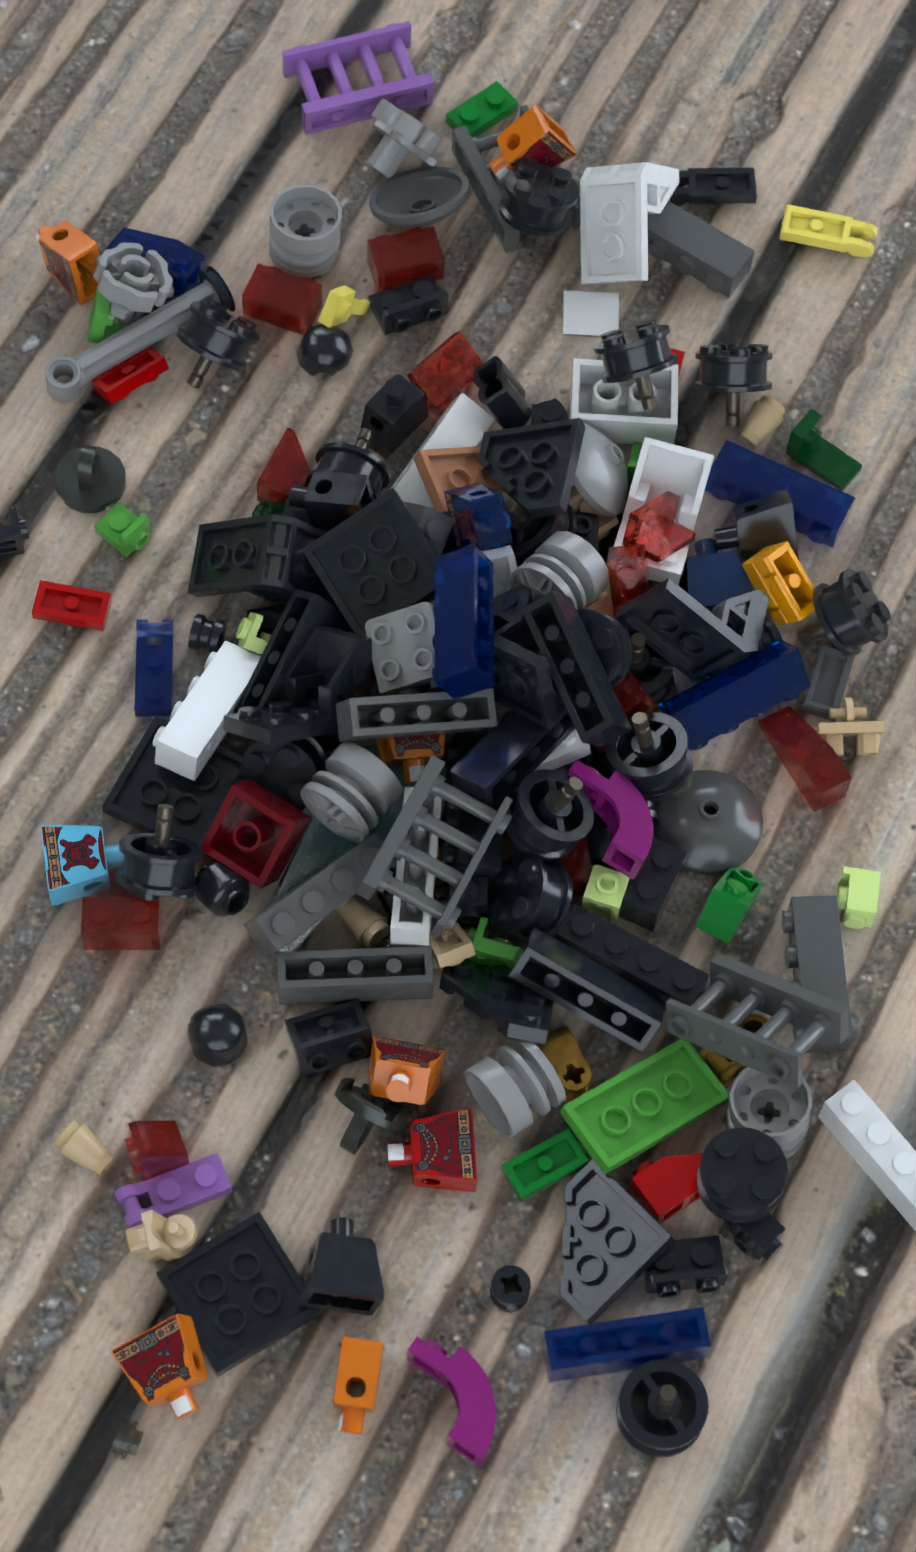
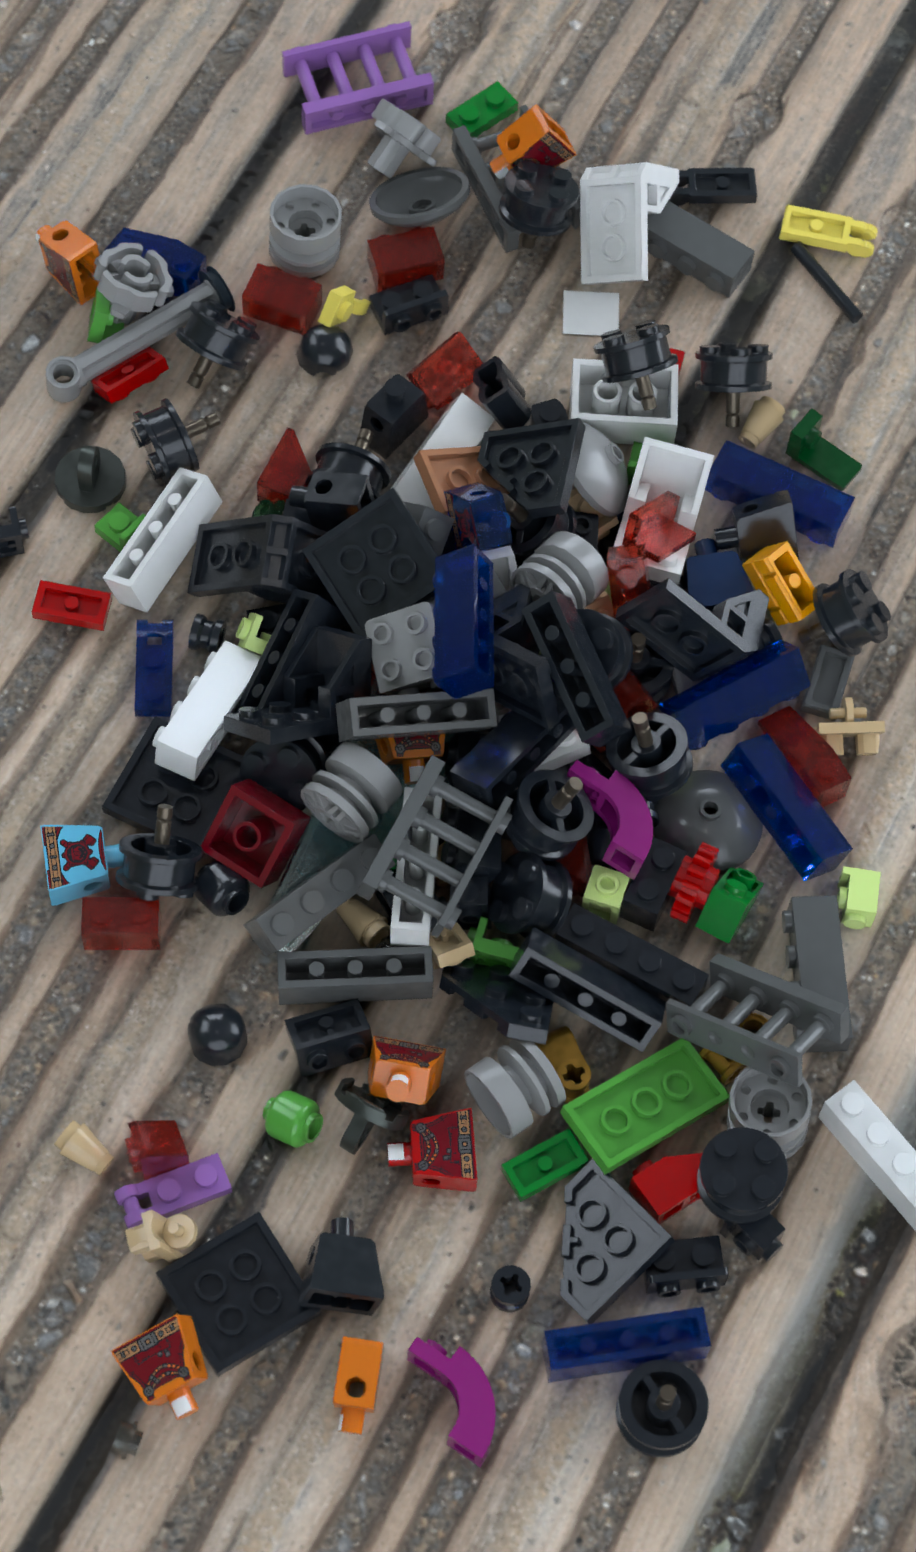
(162, 539): none -> white brick
(168, 439): none -> black wheel
(292, 1118): none -> bright green head
(694, 882): none -> red gear
(786, 807): none -> clear blue brick
(826, 282): none -> black bar

